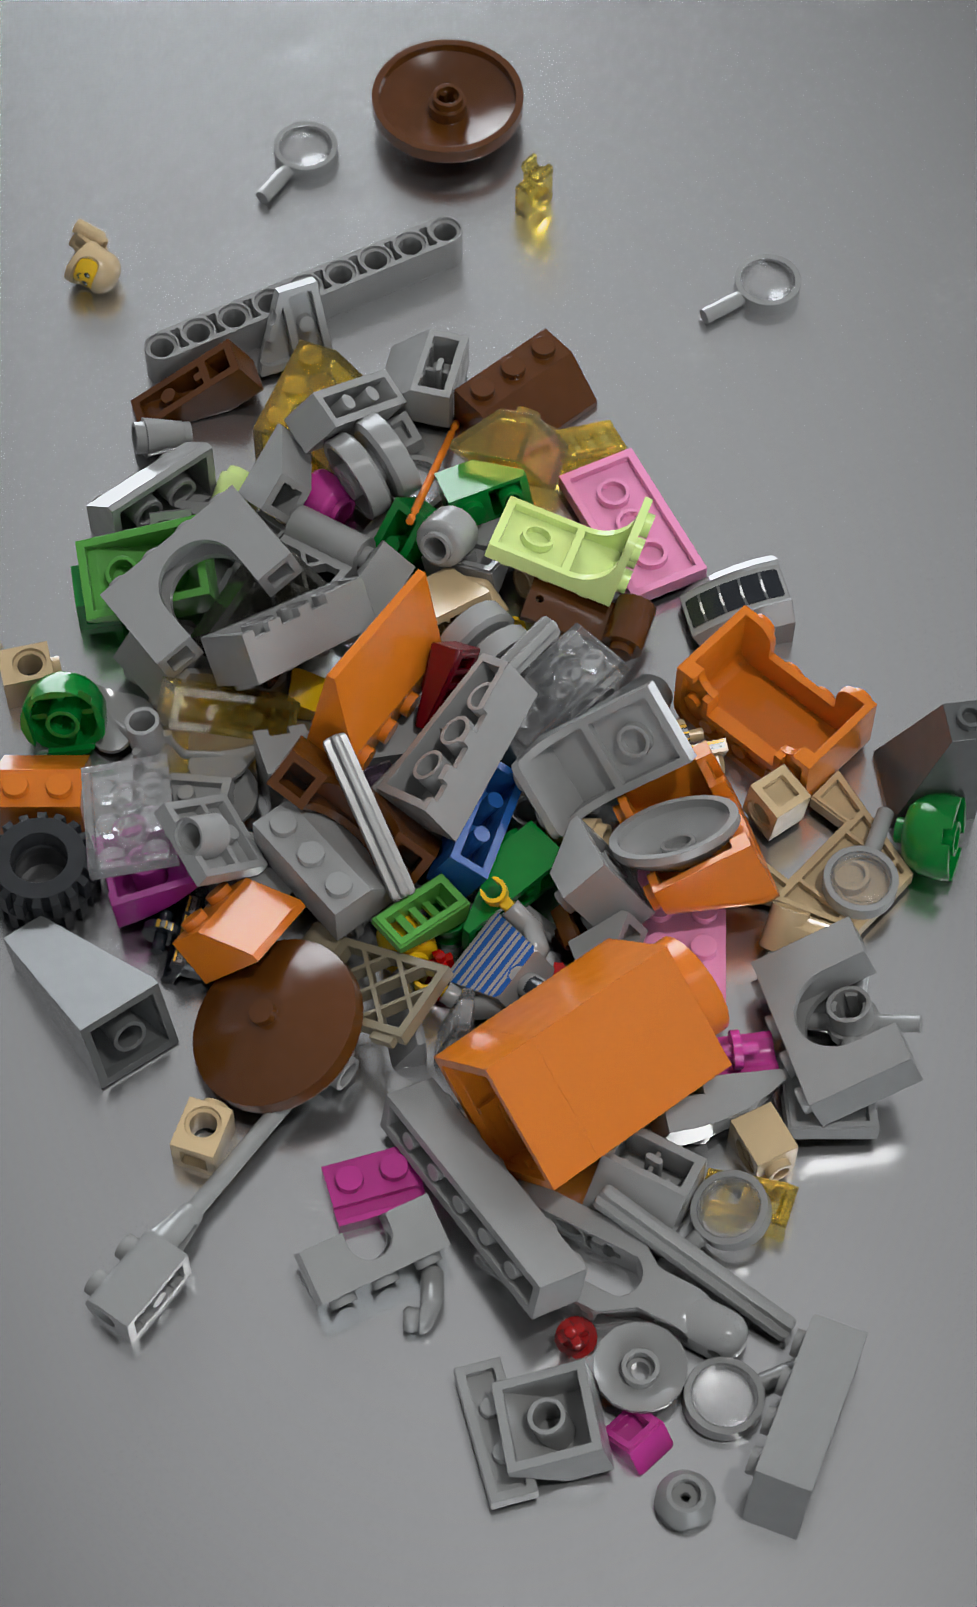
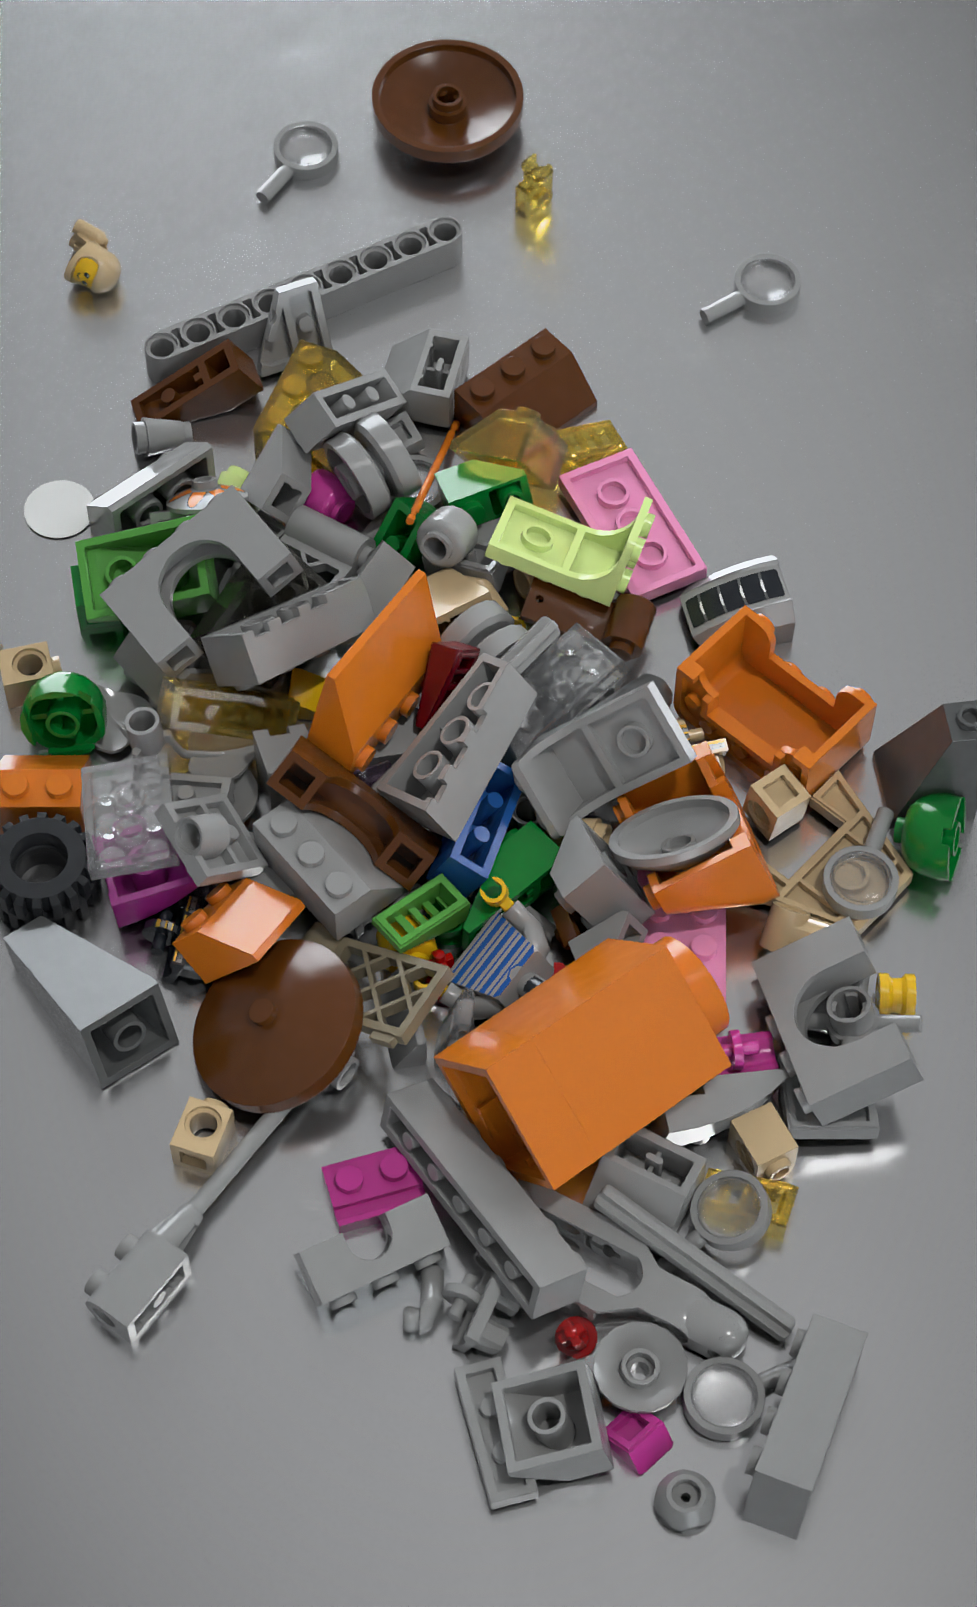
(58, 509): none -> white sticker
(197, 497): none -> light grey dish
(368, 816): light grey axle -> none
(477, 1328): none -> light grey hips
(895, 994): none -> yellow wheel

